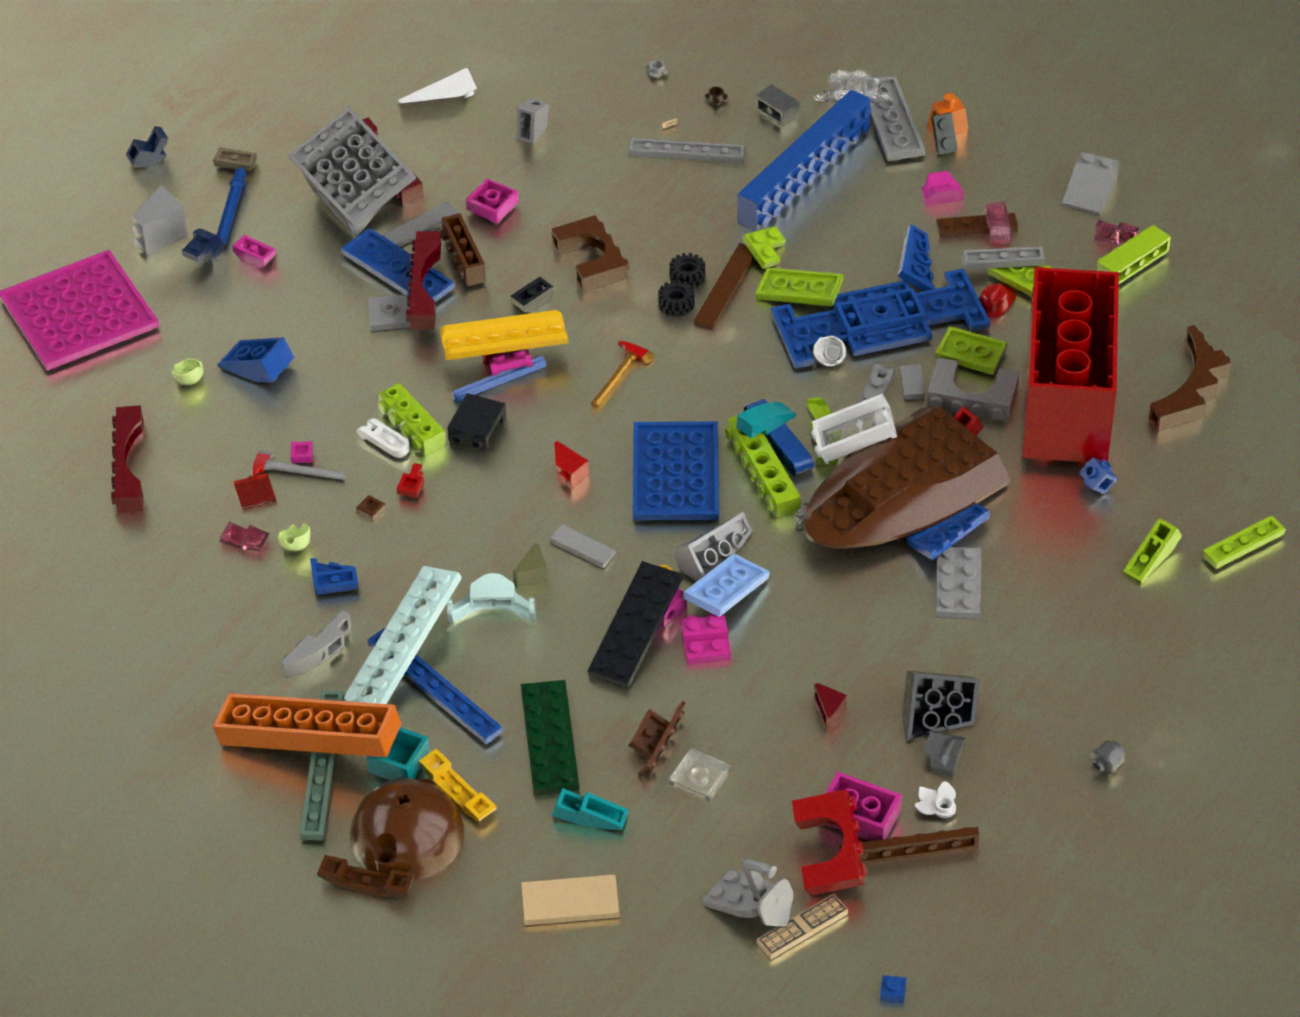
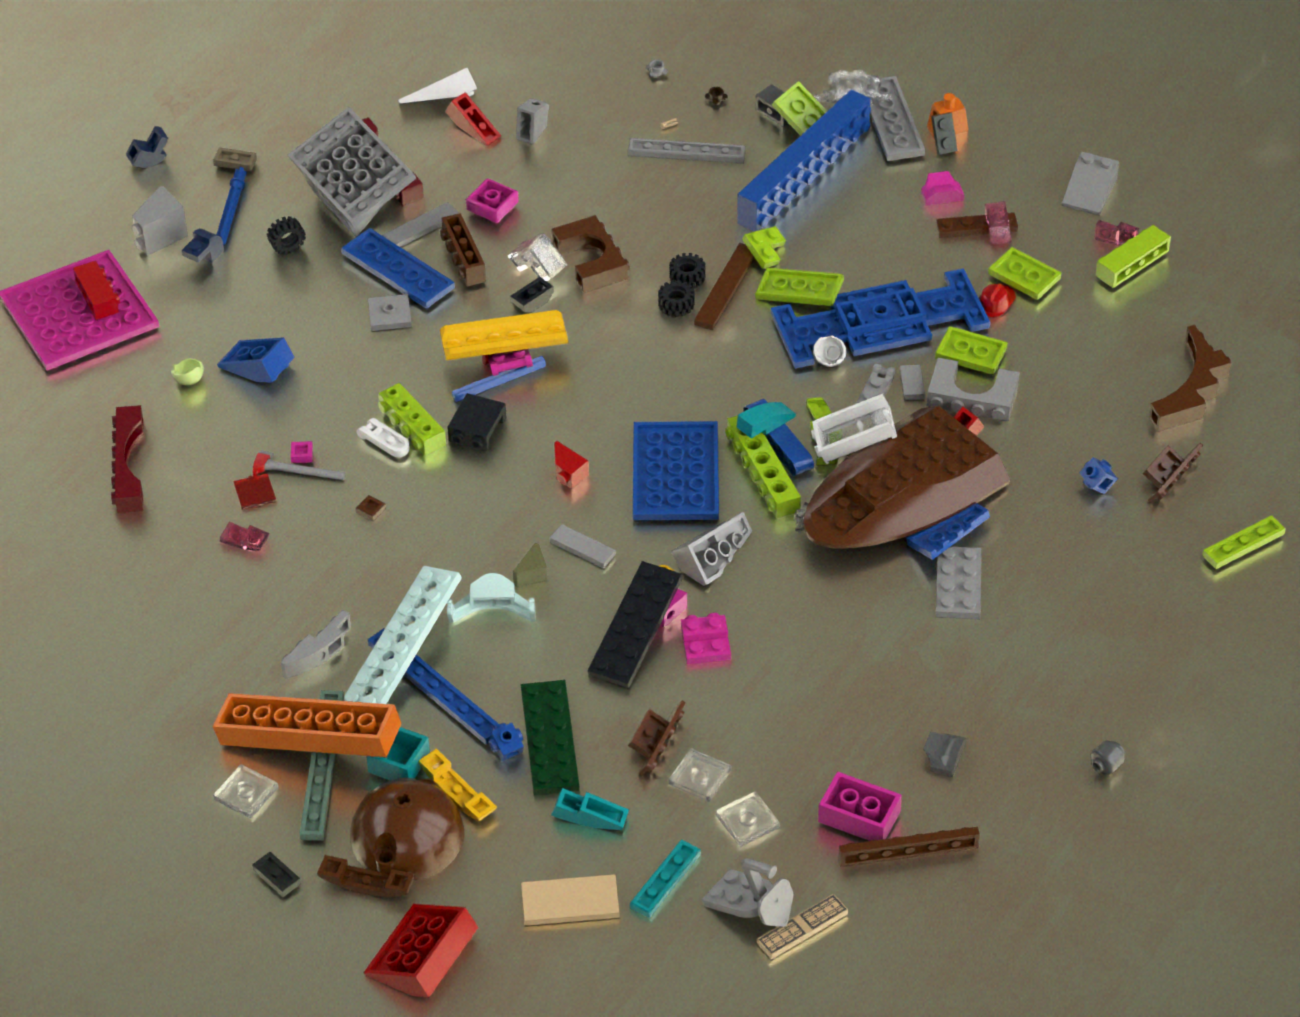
(96, 289): none -> red brick
(245, 791): none -> clear tile
(253, 251): dark pink slope -> none
(276, 874): none -> pearl dark grey plate
(280, 229): none -> black tyre
(294, 538): yellowish green hair -> none
(333, 577): blue wing -> none
(412, 483): red plate -> none
(422, 307): dark red arch -> none
(422, 948): none -> red slope
(472, 120): none -> red slope
(506, 741): none -> blue brick
(539, 255): none -> clear brick
(632, 352): pearl gold piece -> none
(665, 878): none -> teal tile
(726, 585): light blue plate -> none
(747, 819): none -> clear tile
(799, 108): none -> lime plate
(830, 704): dark red slope -> none
(846, 867): red arch -> none
(893, 989): blue plate -> none
(915, 261): blue wing -> none
(937, 802): white plate -> none
(938, 703): black wedge -> none
(1003, 257): light grey tile -> none
(1071, 365): red brick -> none
(1153, 550): lime slope -> none
(1166, 467): none -> reddish brown bracket

